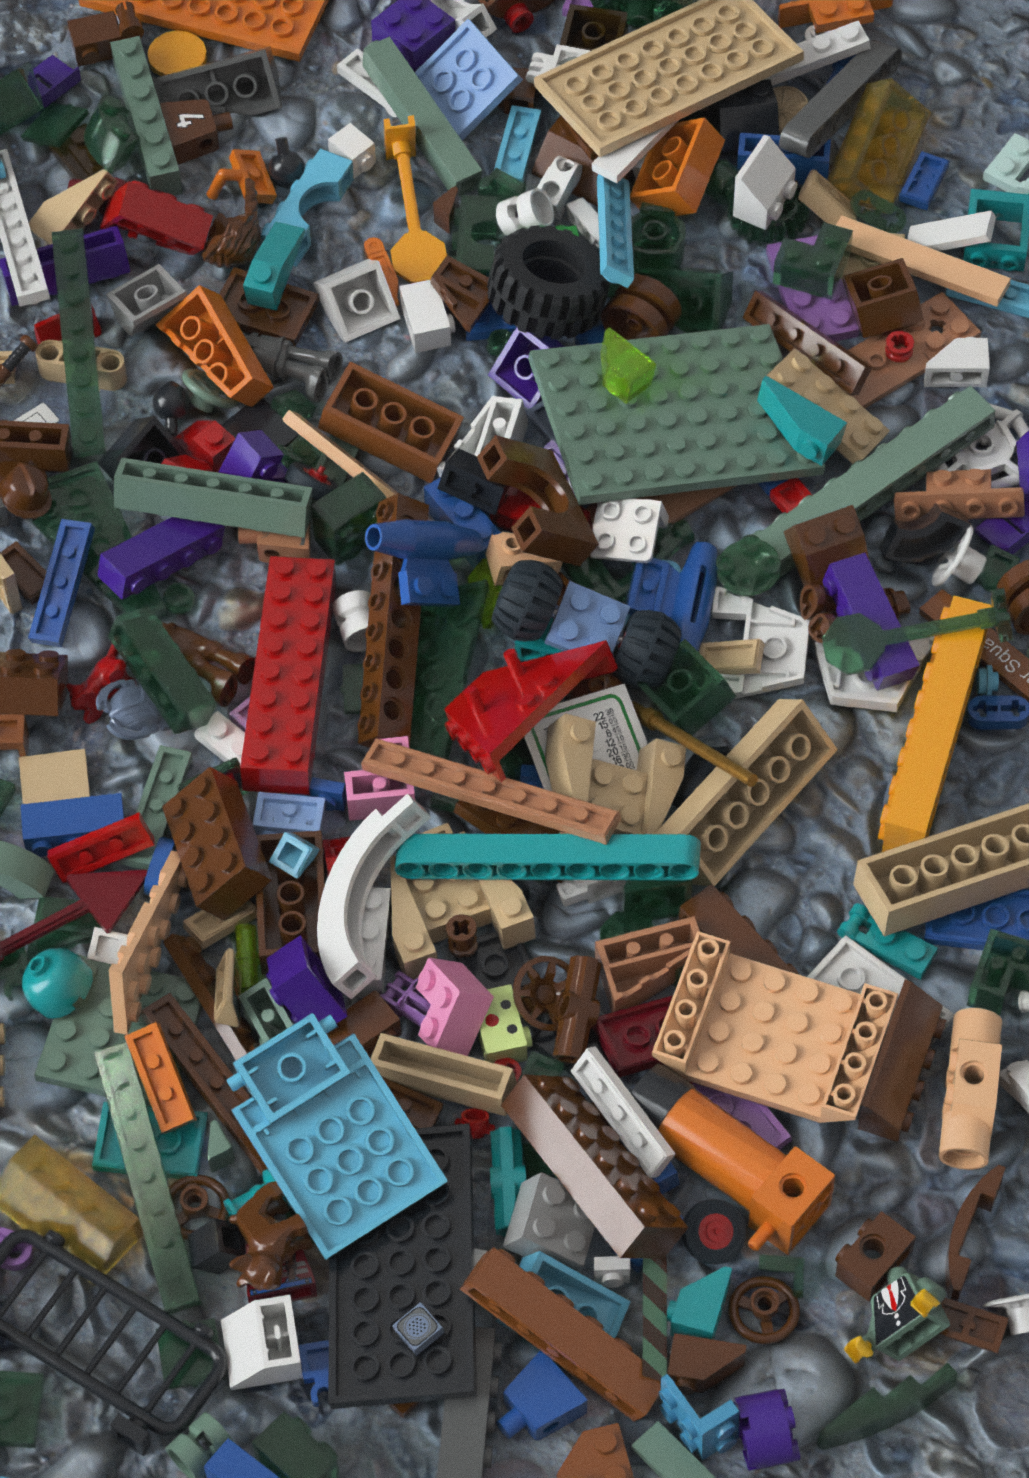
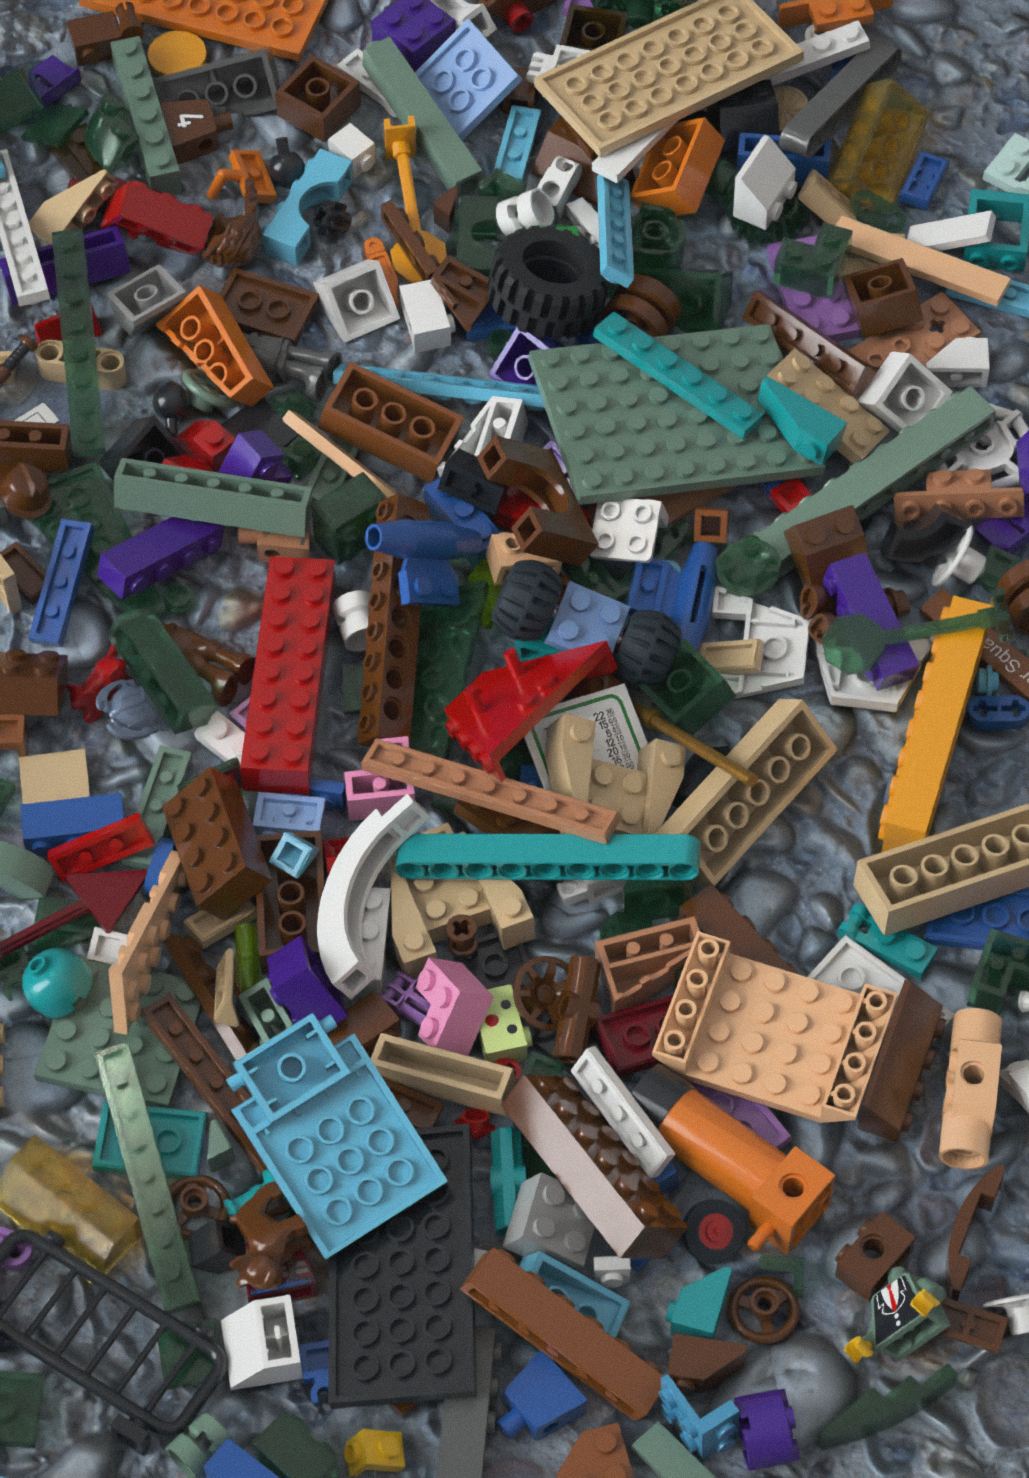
(160, 1078): orange plate -> none
(272, 266): teal slope -> none
(310, 477): black wheel -> none
(318, 98): none -> reddish brown brick
(332, 219): none -> black gear
(374, 1451): none -> yellow bracket
(409, 241): none -> reddish brown plate
(418, 1328): tile -> none
(447, 386): none -> medium azure plate
(624, 367): clear neon green slope -> none
(654, 1318): clear green sticker -> none
(678, 375): none -> teal plate
(711, 524): none -> dark orange brick
(899, 355): red bush -> none
(903, 392): none -> white slope

